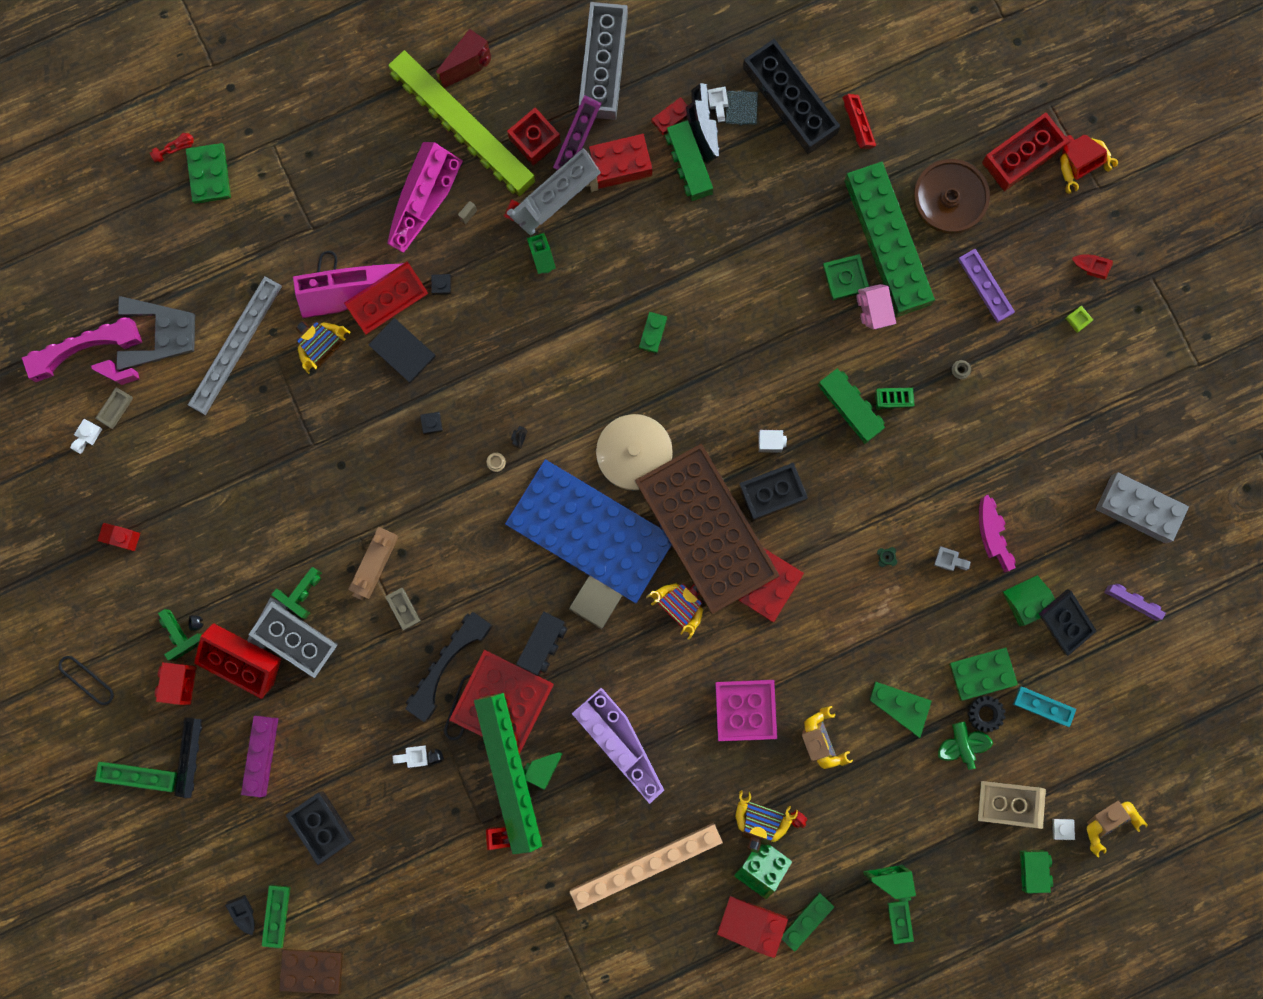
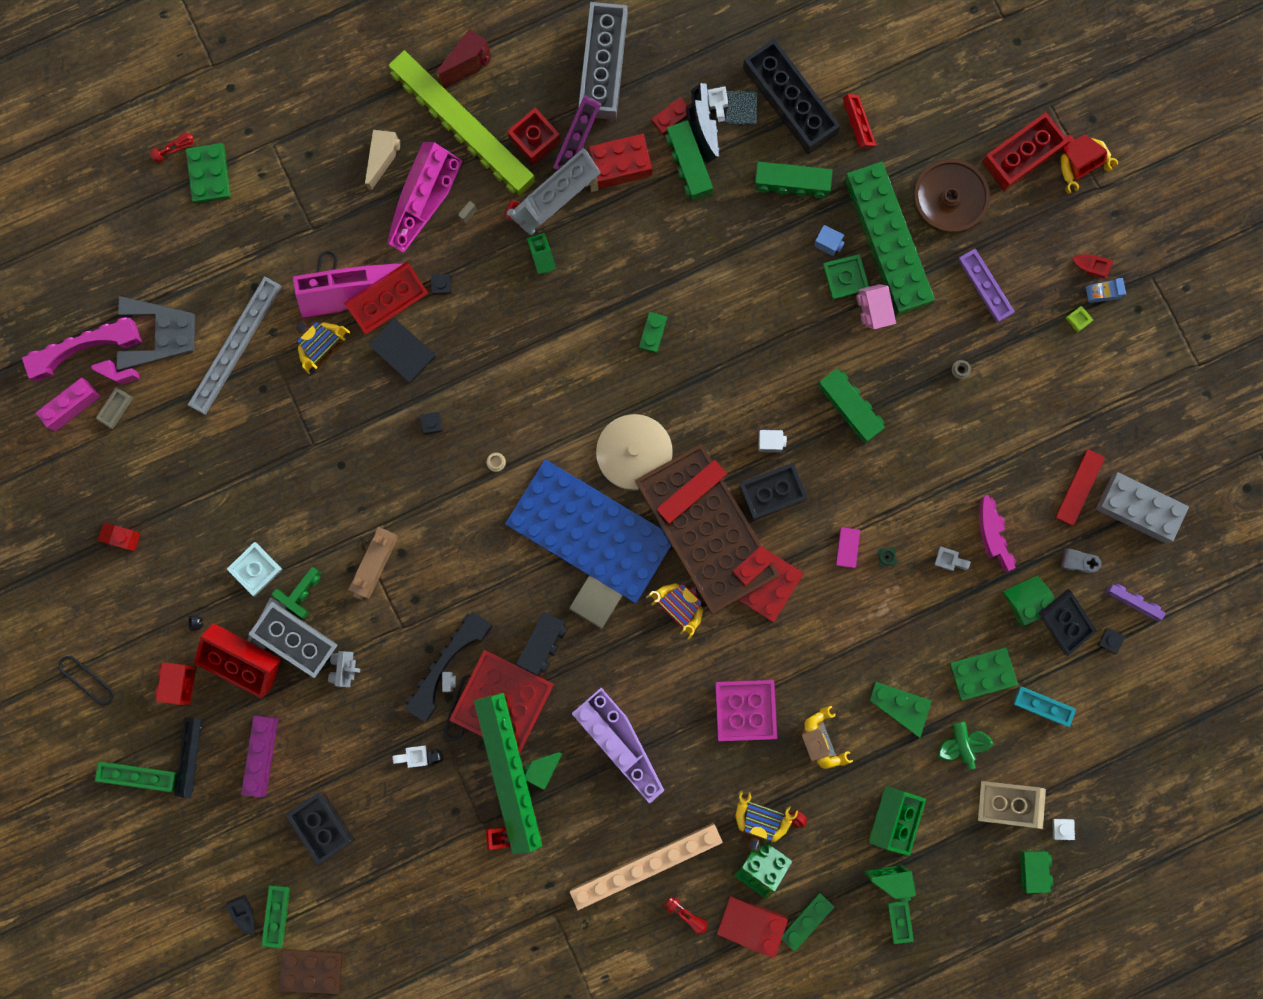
(68, 404): none -> dark pink brick
(86, 433): white plate -> none
(177, 636): green bracket -> none
(254, 569): none -> light aqua plate
(345, 669): none -> light grey hips
(382, 153): none -> tan slope
(403, 609): dark tan plate -> none
(448, 681): none -> light grey plate
(518, 437): black plate -> none
(691, 492): none -> red tile
(697, 924): none -> red piece
(753, 565): none -> red plate
(793, 179): none -> green brick
(829, 240): none -> medium blue brick
(848, 547): none -> dark pink tile
(888, 405): green slope -> none
(897, 821): none -> green slope
(998, 714): black tyre -> none
(1077, 561): none -> flat silver piece
(1079, 487): none -> red tile
(1106, 291): none -> medium blue leg
(1109, 820): torso -> none
(1111, 641): none -> black plate

